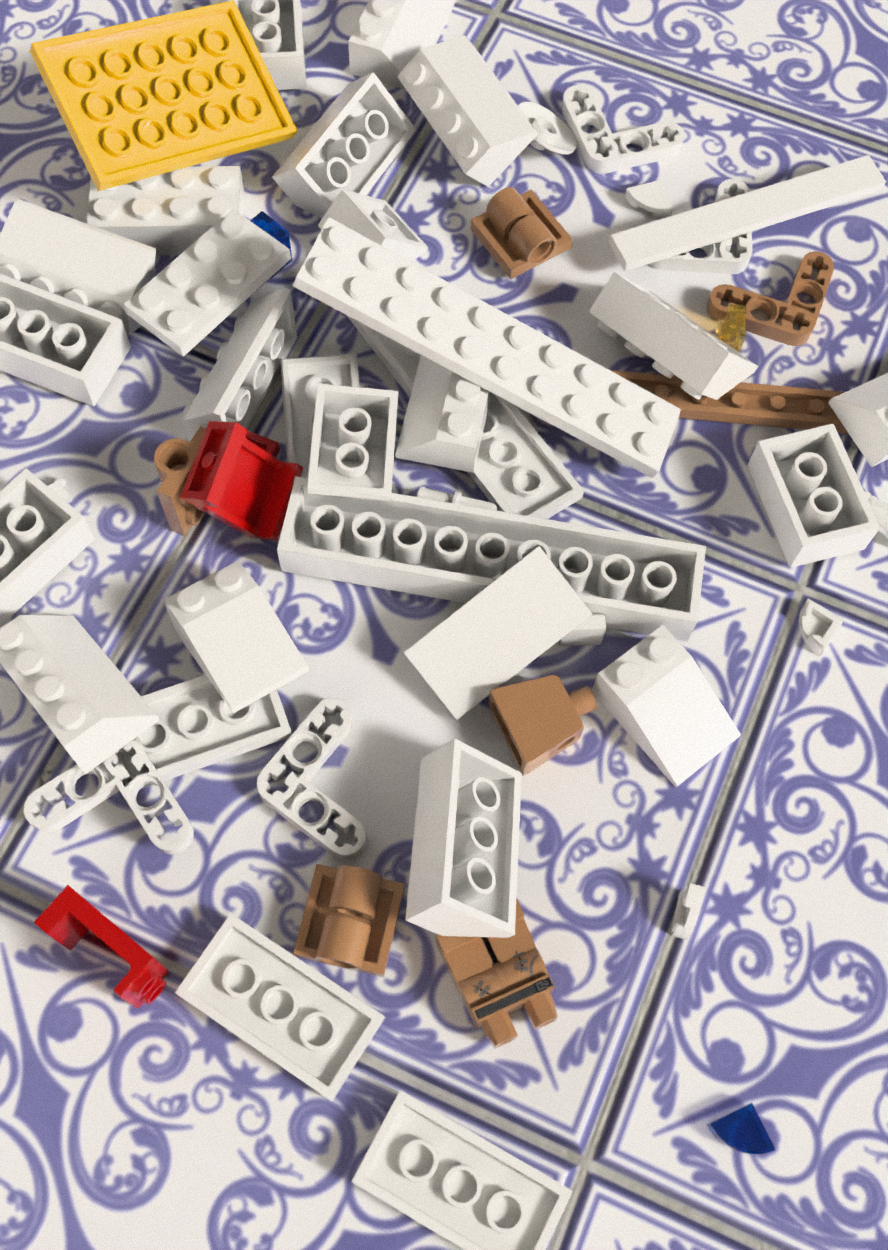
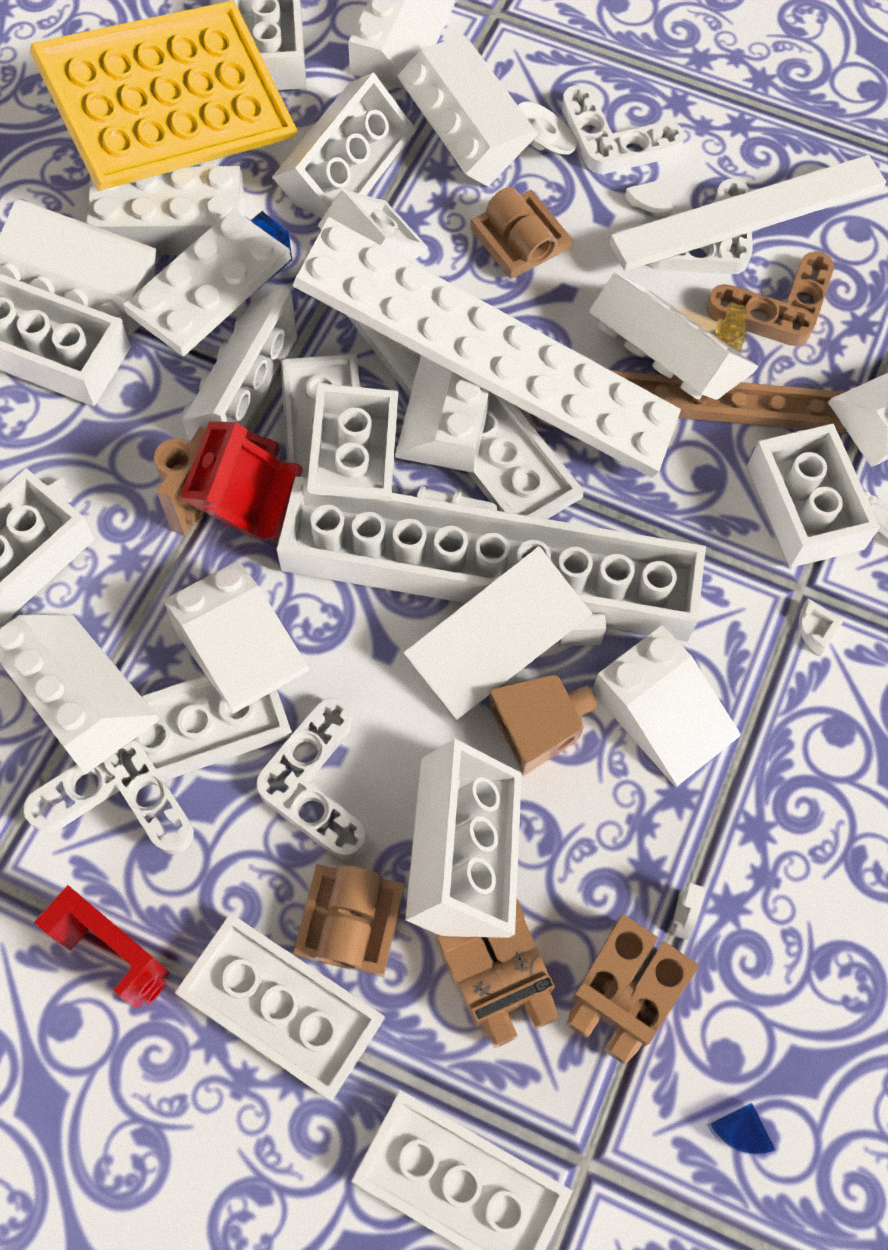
(630, 1005): none -> medium nougat hips

